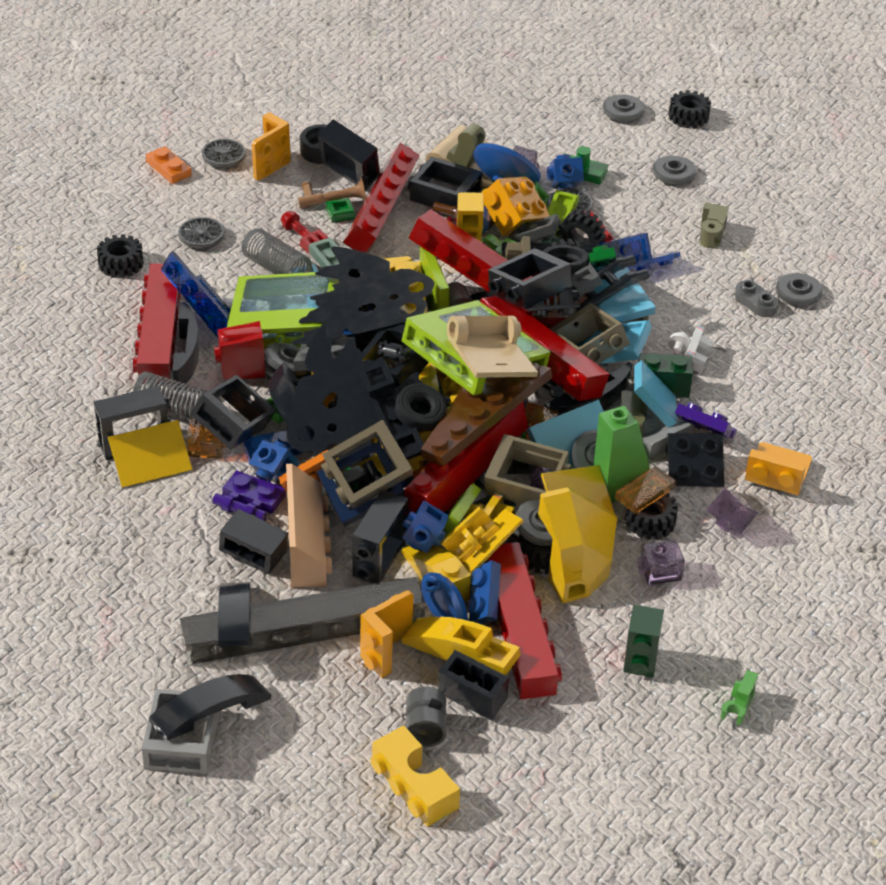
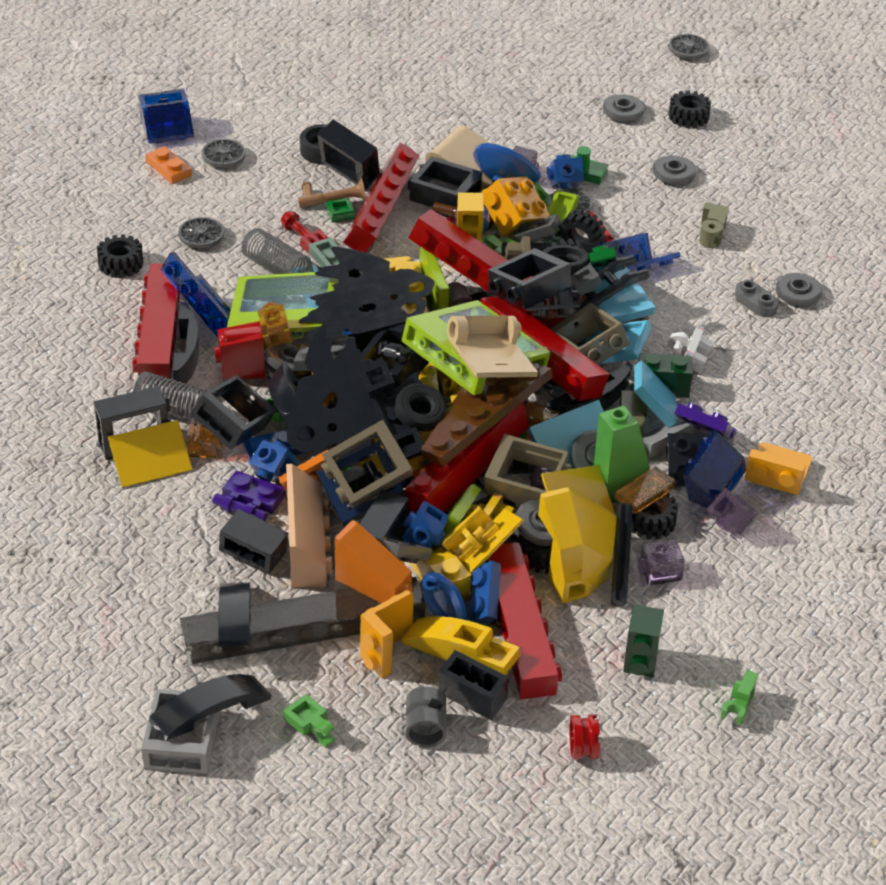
(165, 116): none -> clear blue slope
(272, 148): light orange bracket -> none
(274, 324): none -> clear orange brick
(309, 716): none -> bright green plate
(368, 565): none -> orange slope
(406, 550): none -> dark grey plate
(427, 795): yellow arch -> none
(467, 141): olive leg -> none
(584, 737): none -> red wheel
(622, 554): none -> black axle
(688, 46): none -> dark grey wheel
(713, 469): none -> clear blue slope

